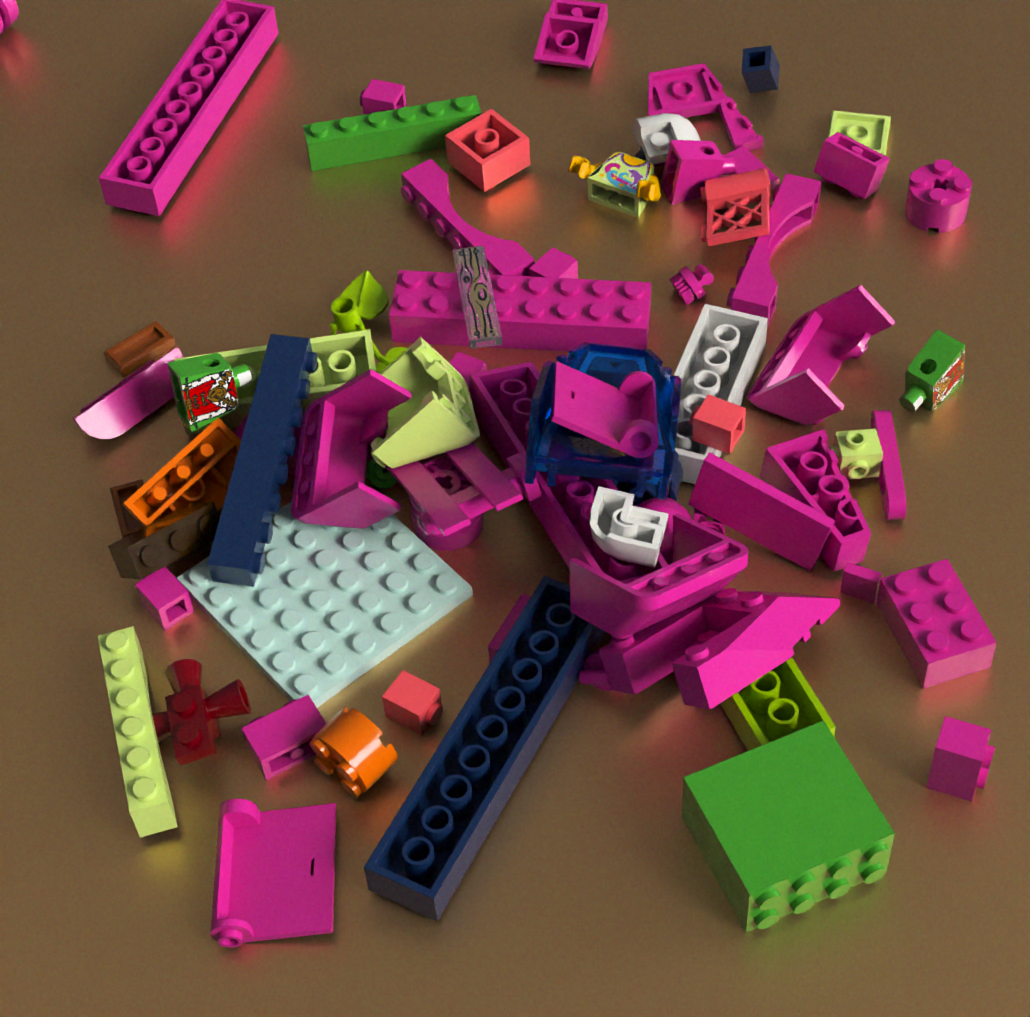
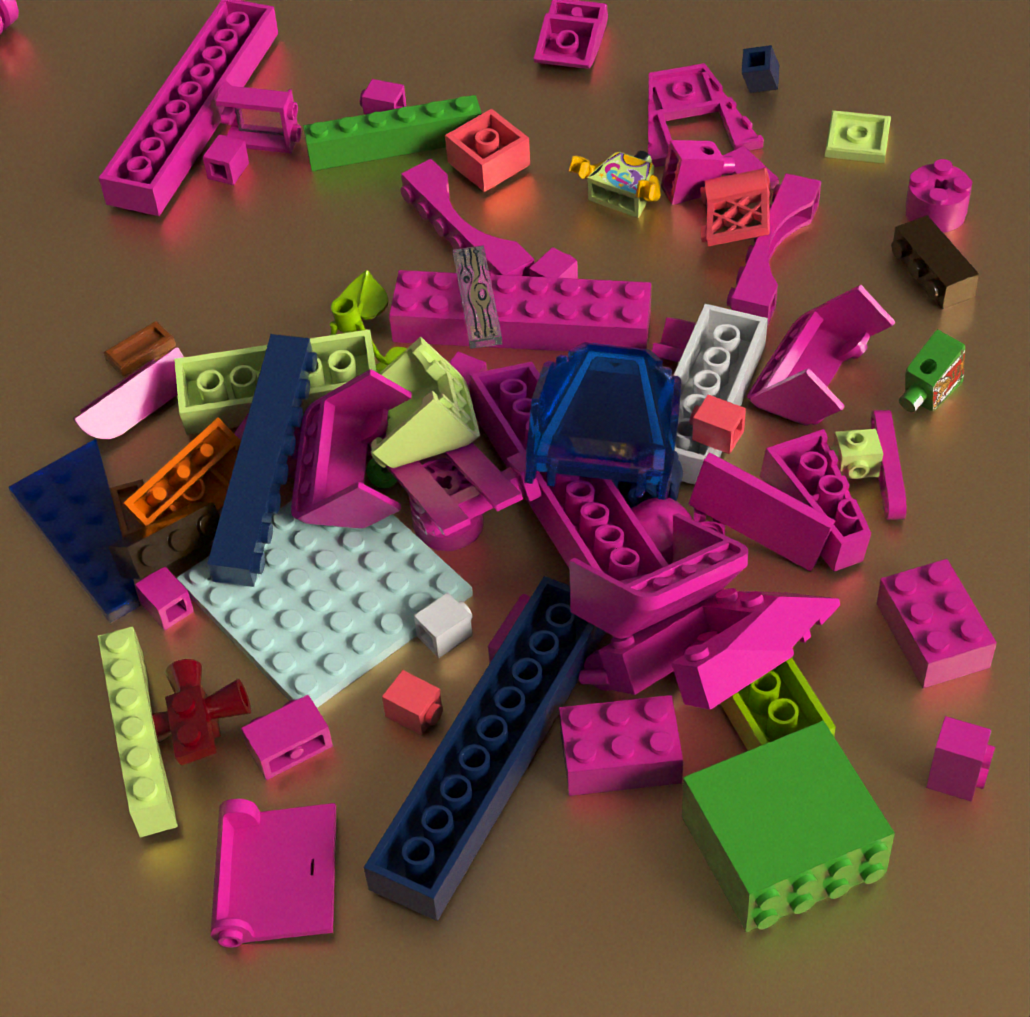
(79, 521): none -> clear blue wing
(206, 388): torso -> none
(226, 159): none -> dark pink brick
(260, 117): none -> dark pink window
(352, 751): orange brick -> none
(443, 624): none -> white brick
(611, 415): dark pink door -> none
(621, 745): none -> dark pink brick
(625, 529): white brick -> none
(656, 131): white brick -> none
(674, 339): none -> dark pink slope
(690, 284): dark pink piece -> none
(851, 165): dark pink brick -> none
(860, 582): dark pink tile -> none
(935, 262): none -> dark brown brick

